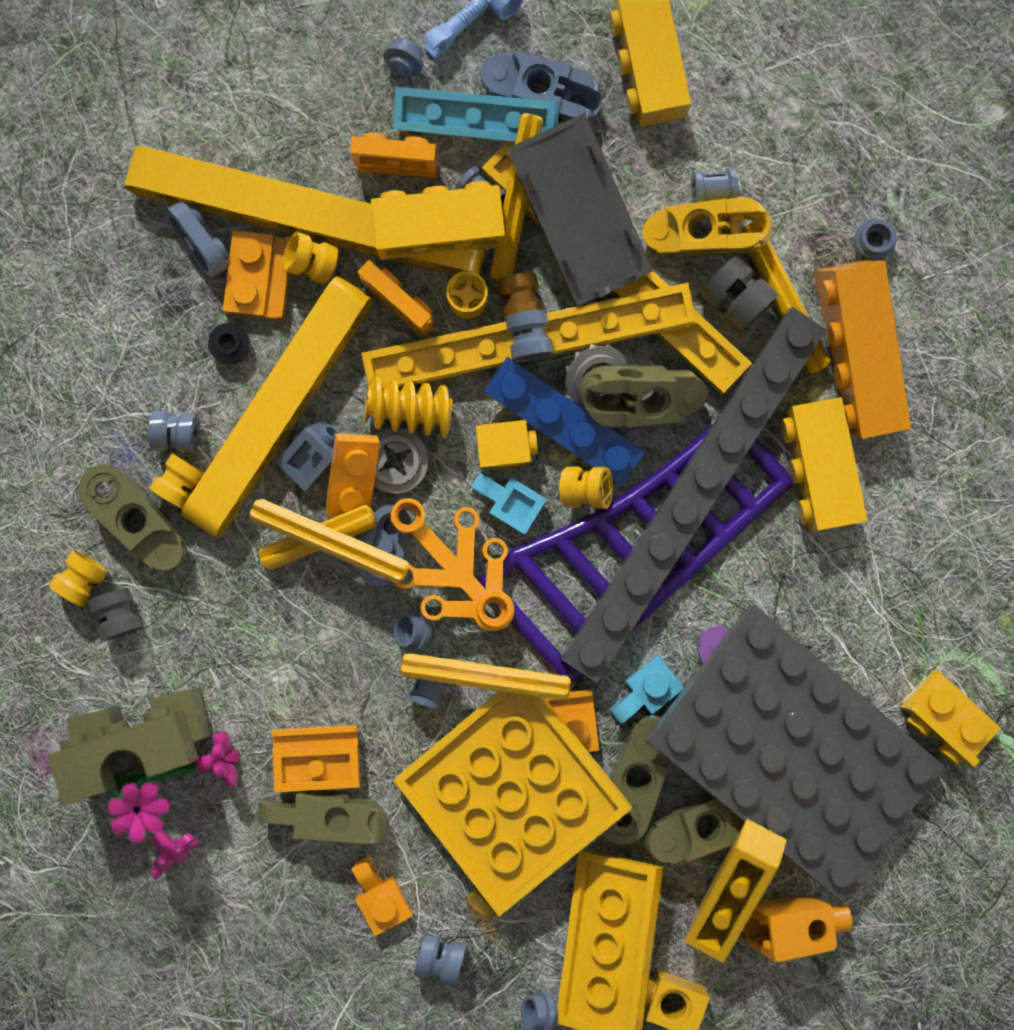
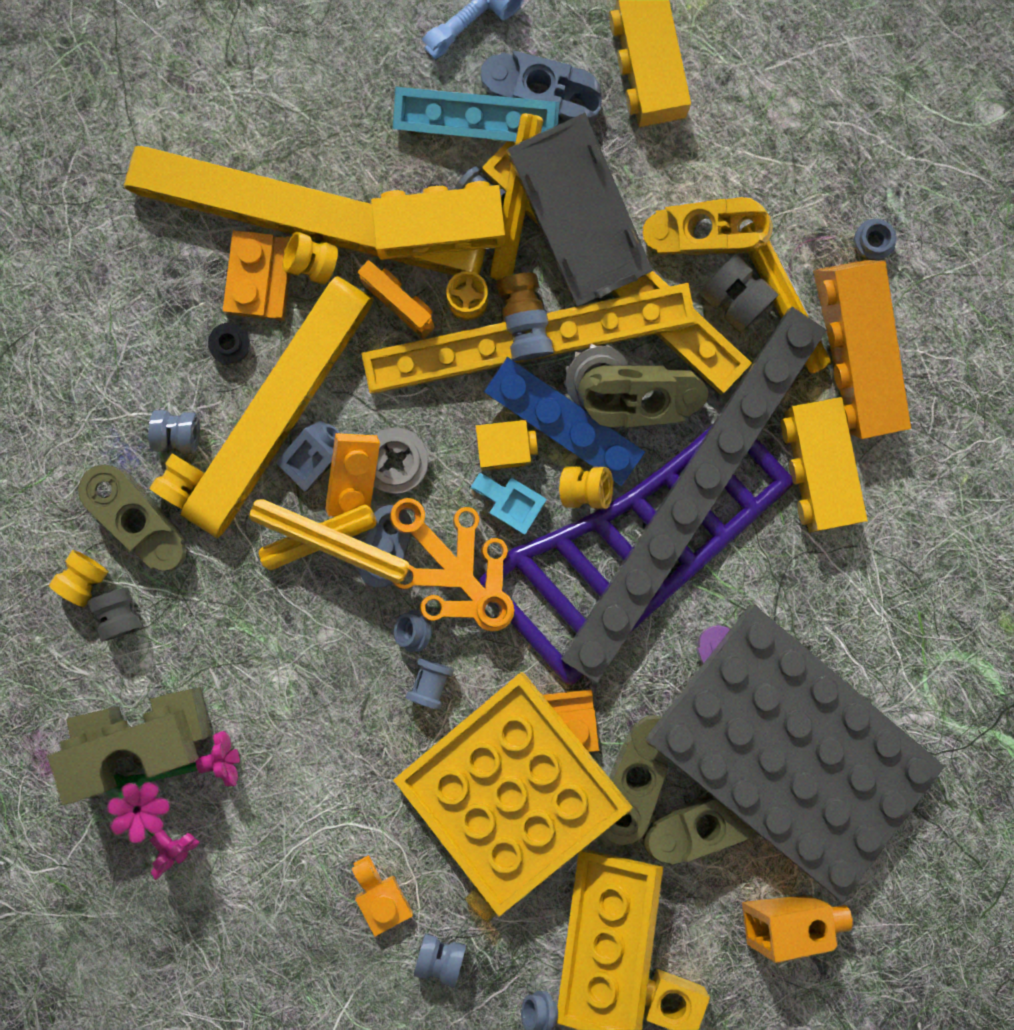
(188, 227): sand blue plate -> none
(316, 758): light orange plate -> none
(328, 817): olive piece -> none
(404, 58): sand blue plate -> none
(404, 158): light orange plate -> none
(408, 406): yellow piece -> none
(485, 676): yellow axle -> none
(650, 687): medium azure plate -> none
(714, 186): sand blue bush -> none
(735, 890): yellow brick -> none
(950, 718): yellow bracket -> none

